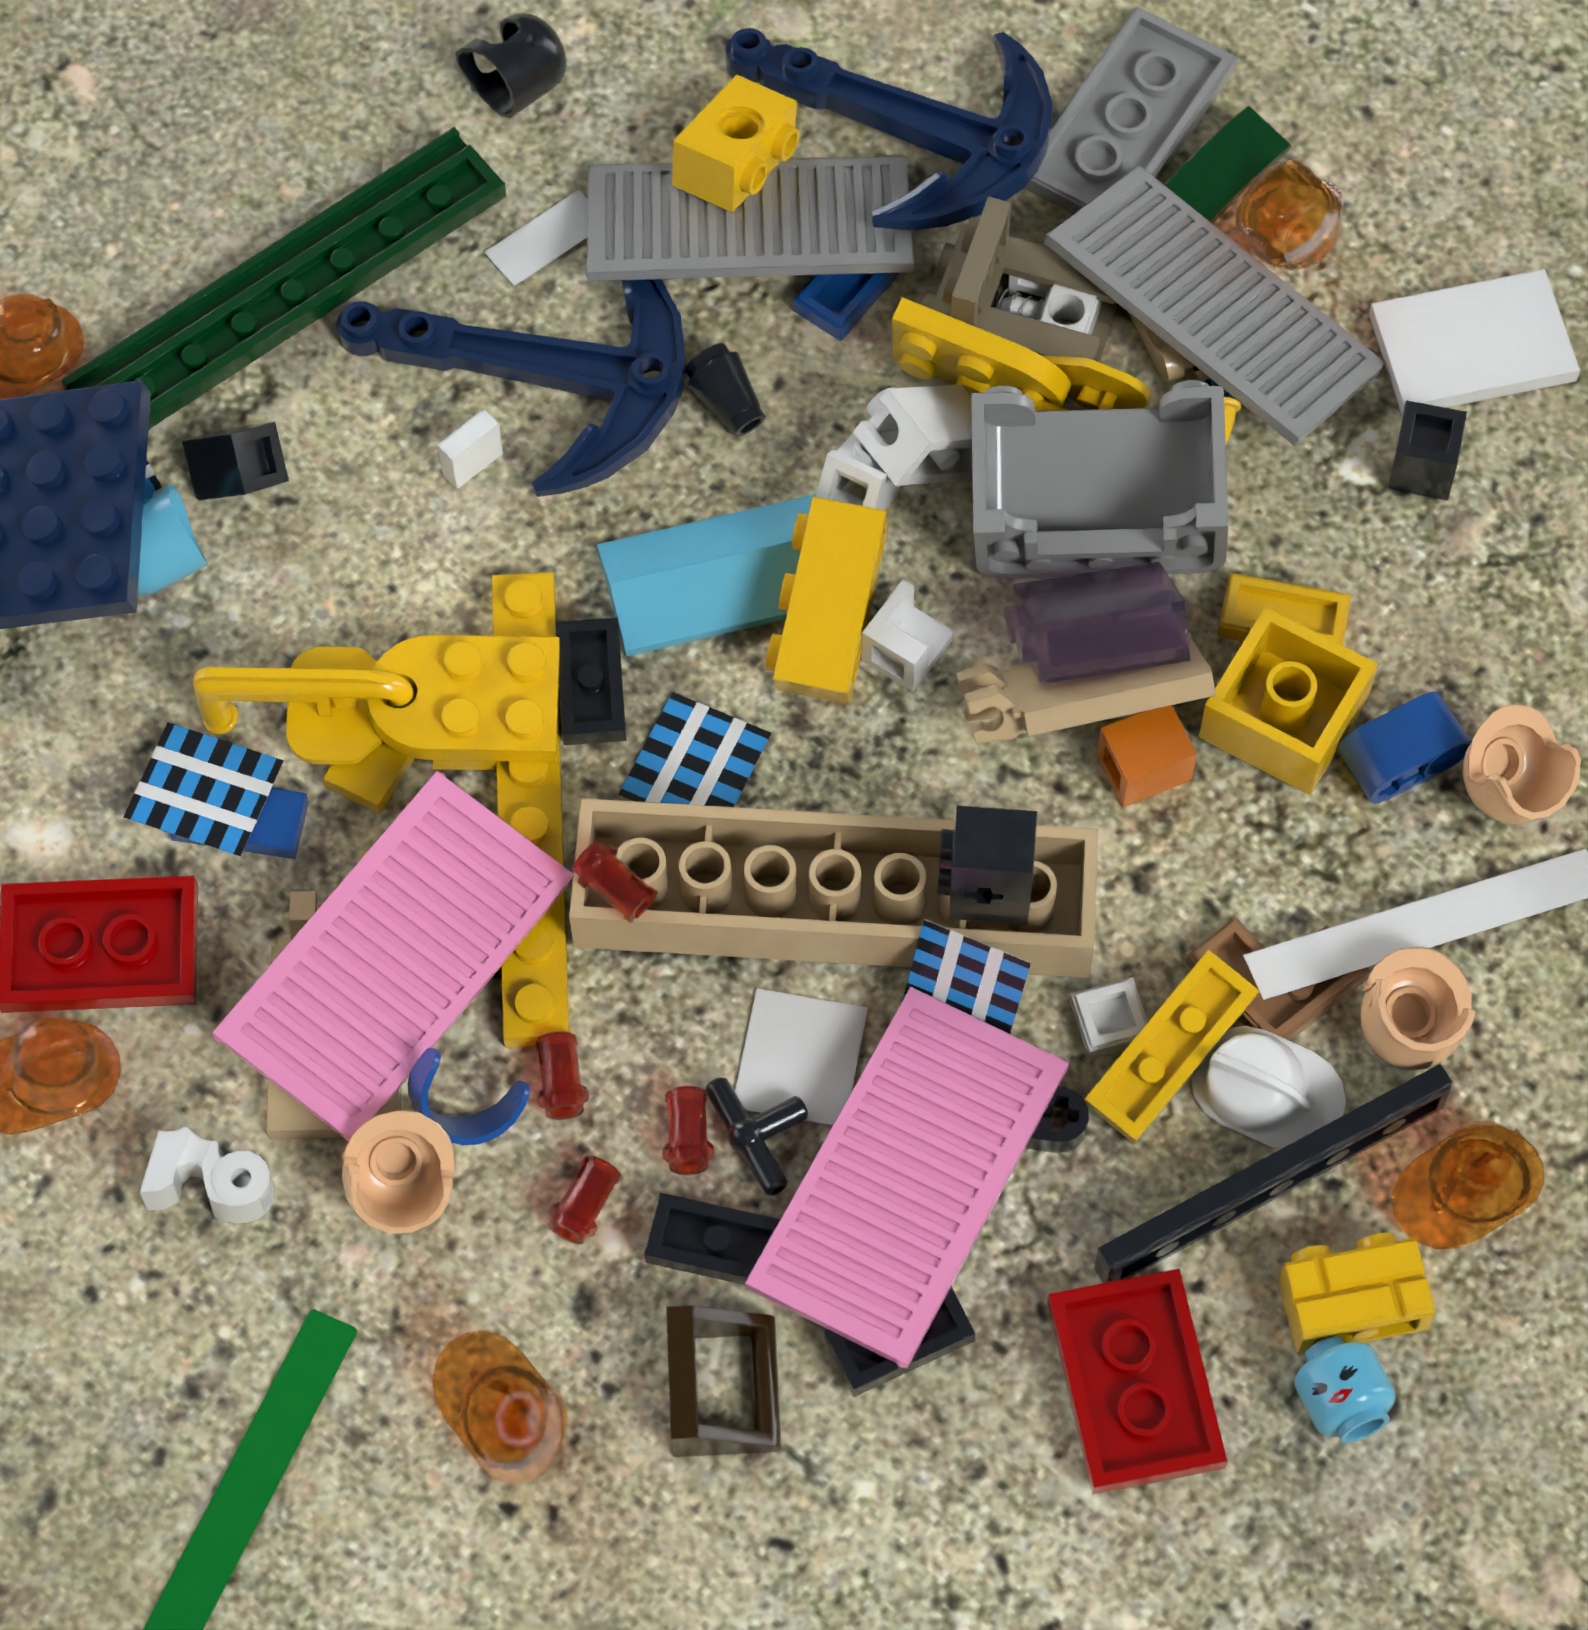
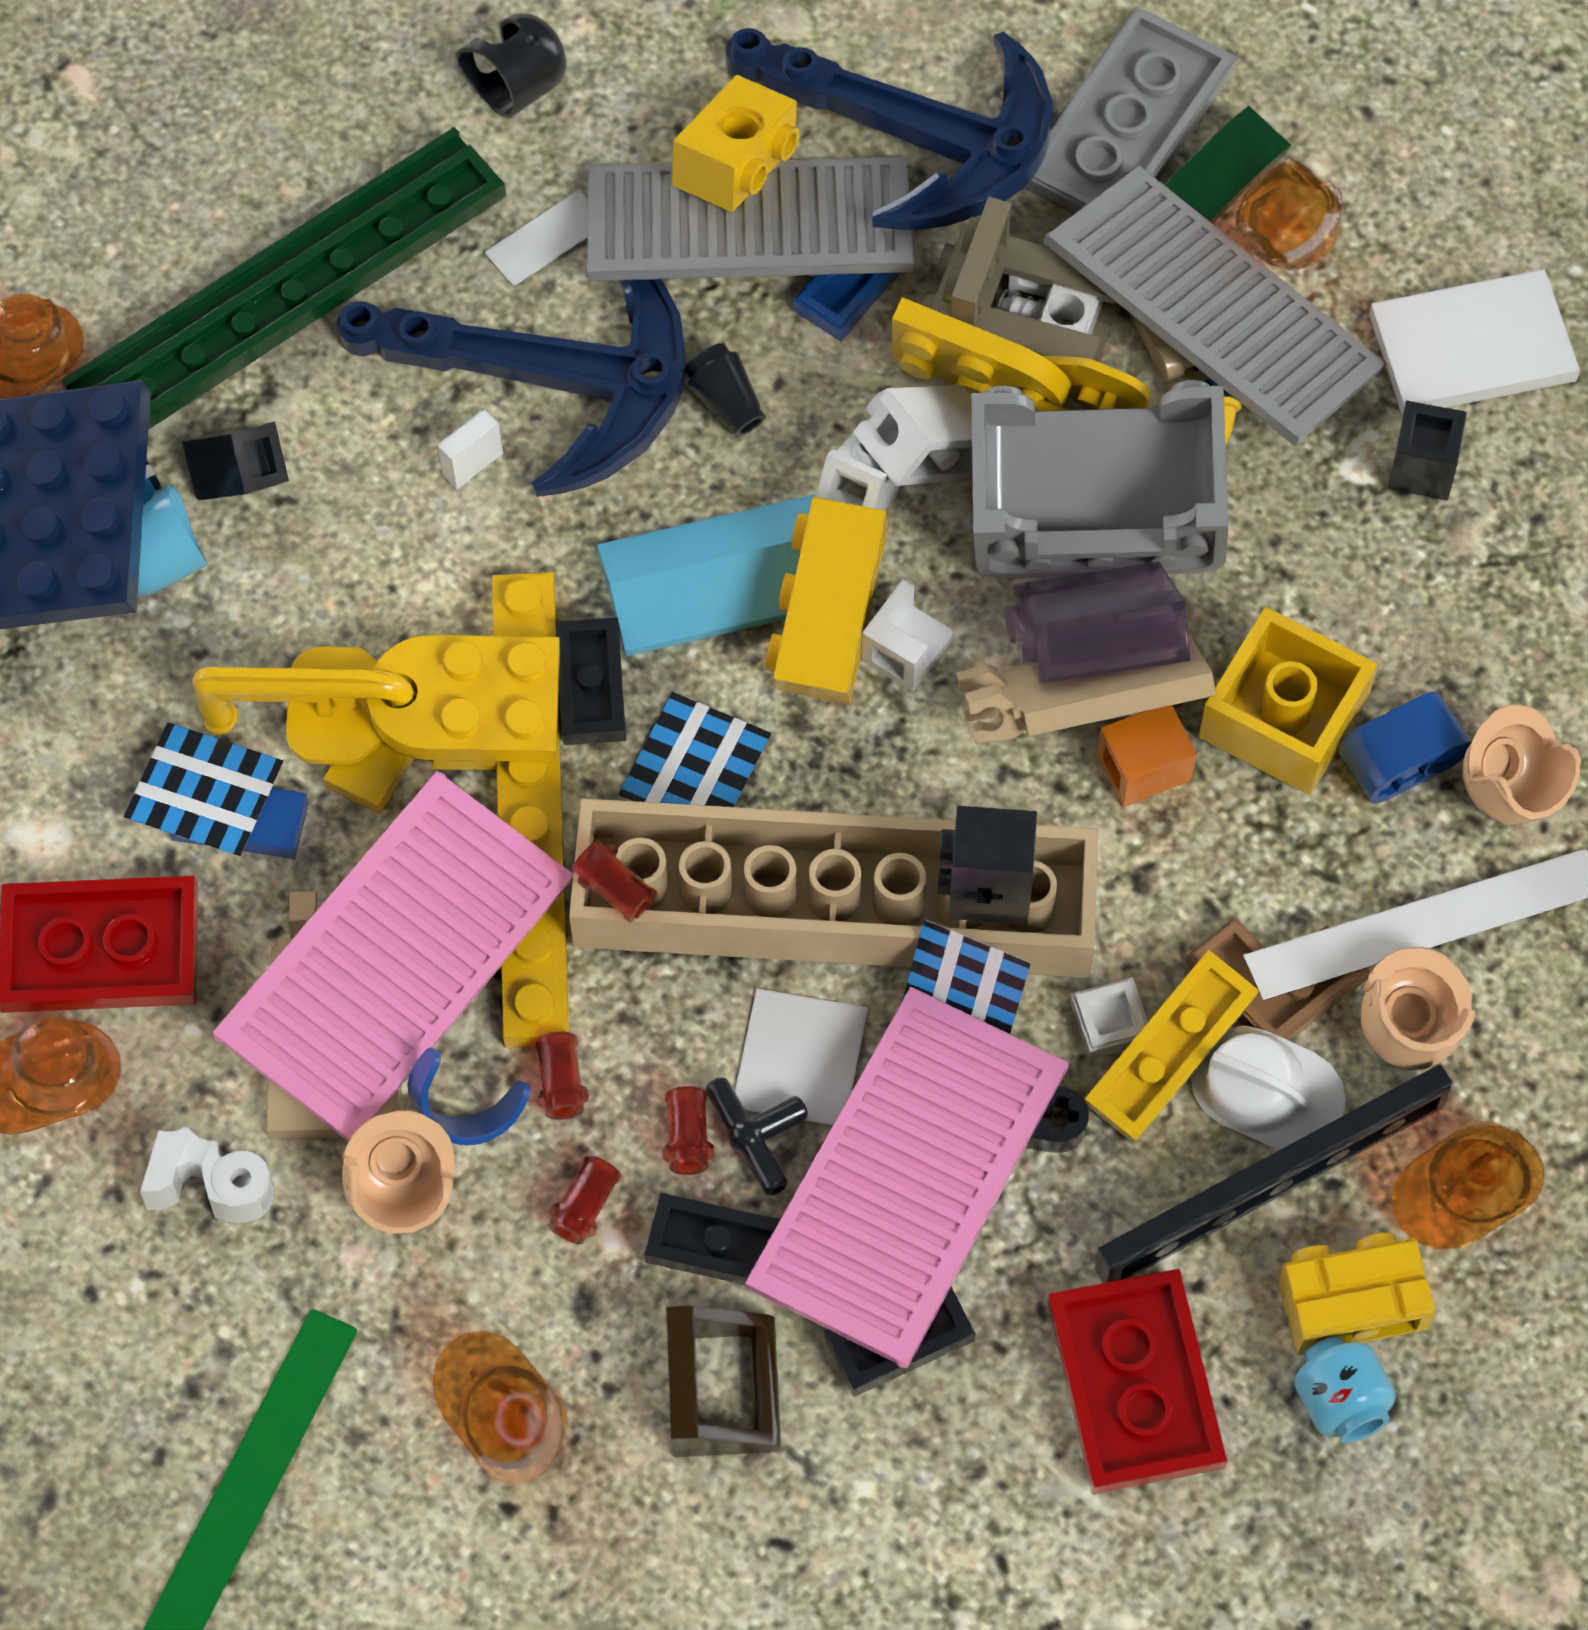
(1311, 607): yellow tile -> none

